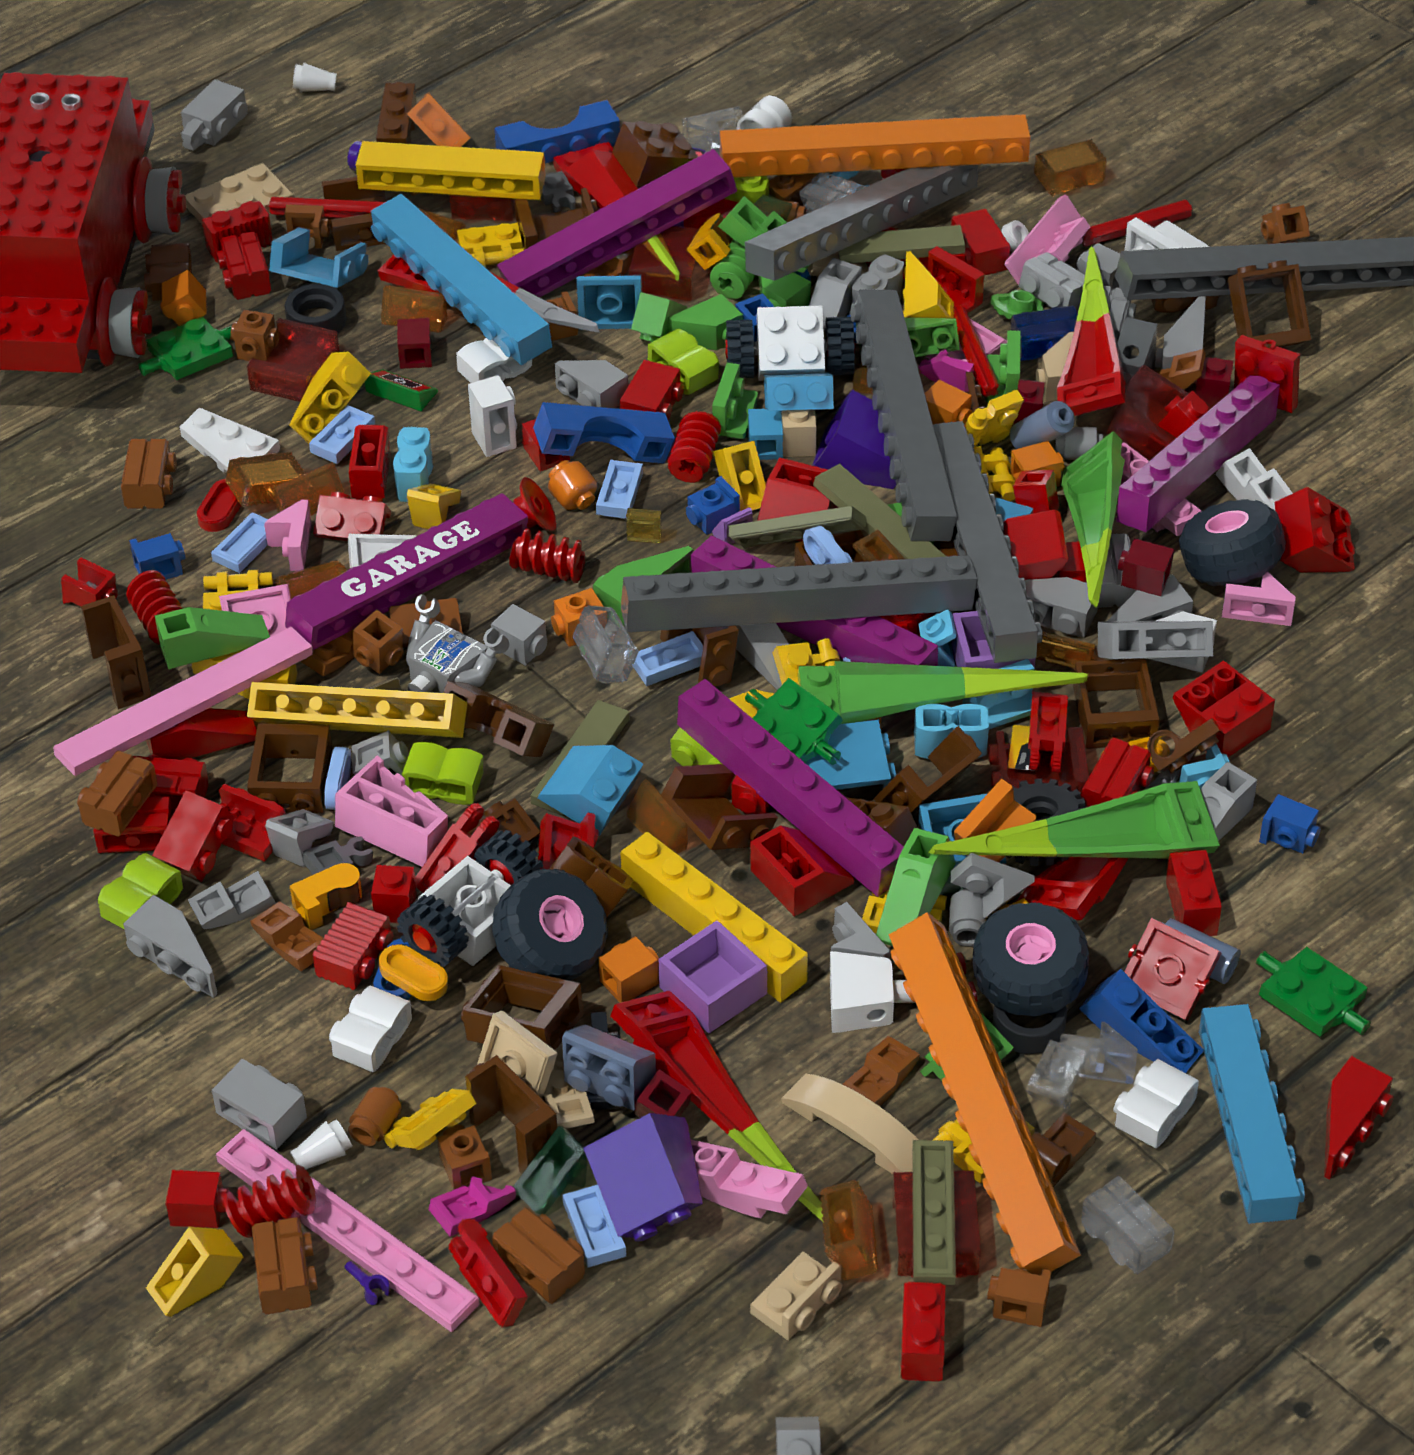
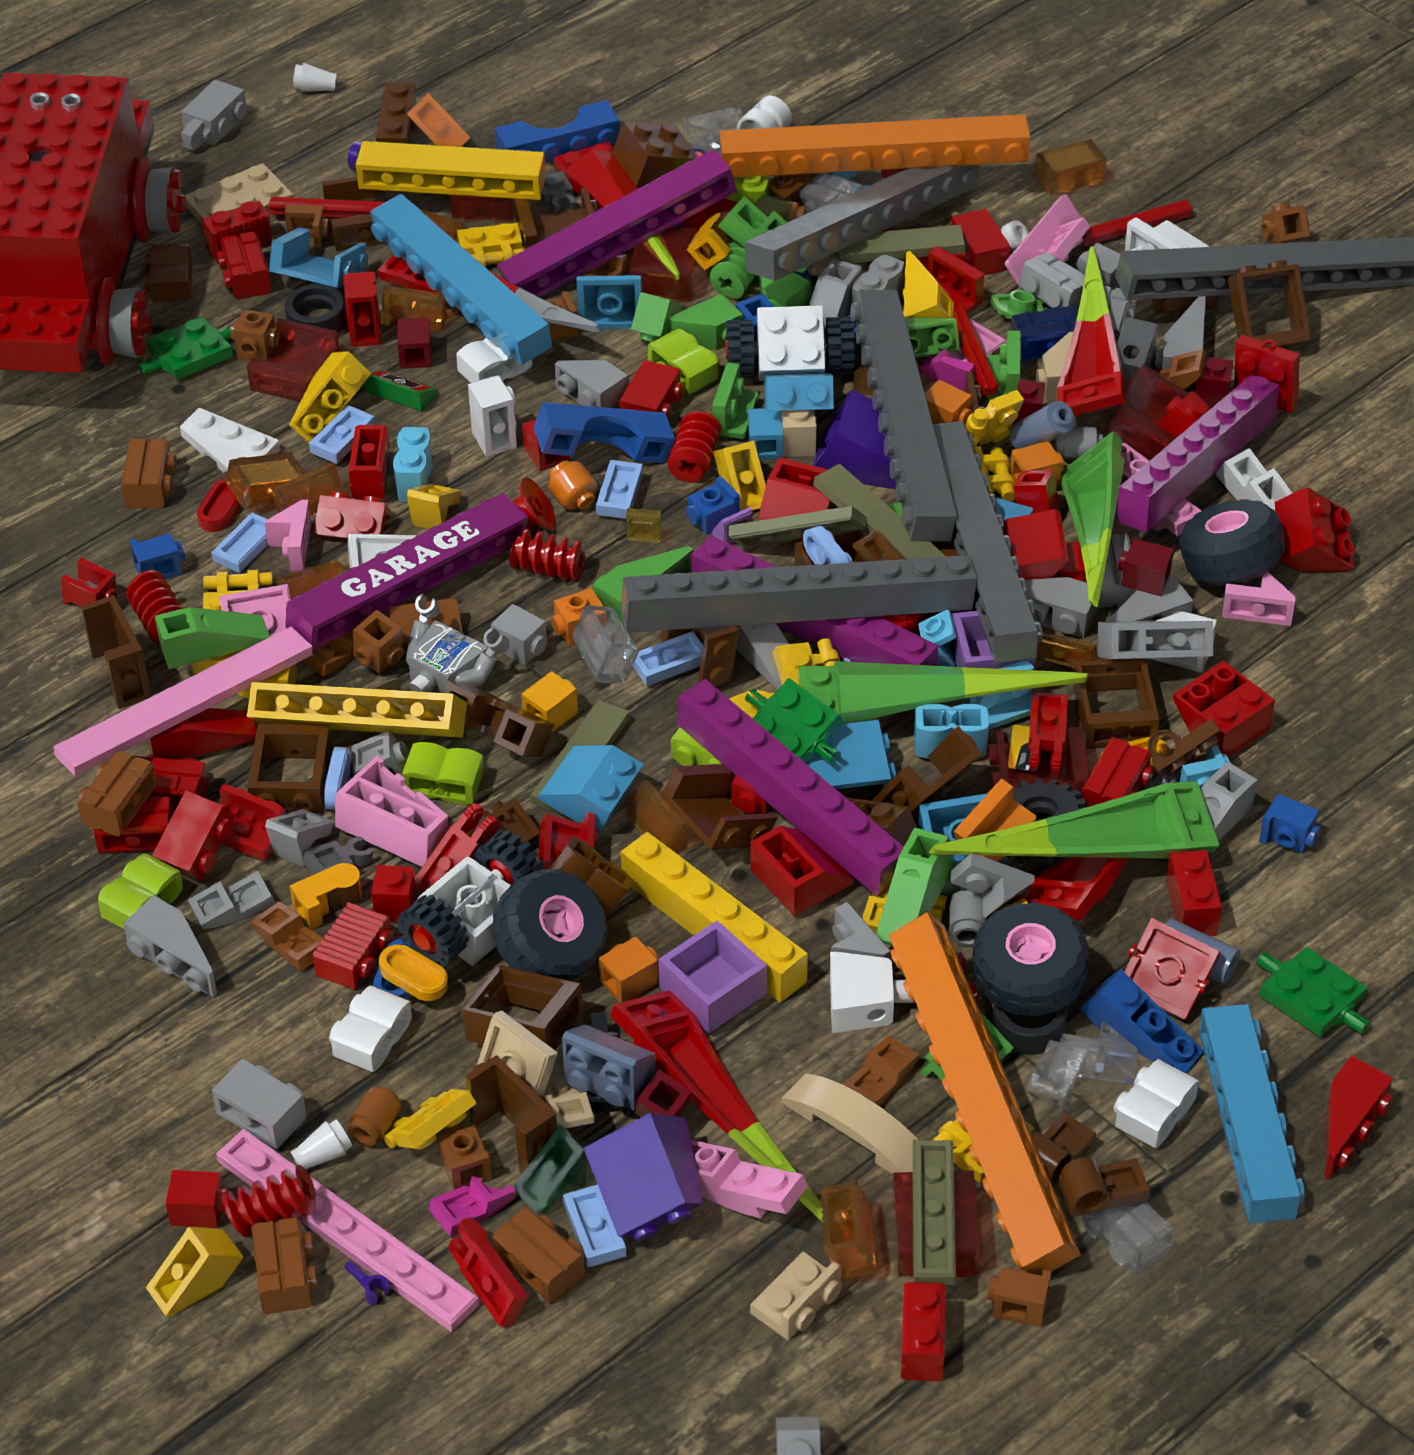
(183, 298): orange brick -> none
(362, 309): none -> red brick
(551, 699): none -> light orange brick
(1098, 1188): none -> reddish brown plate

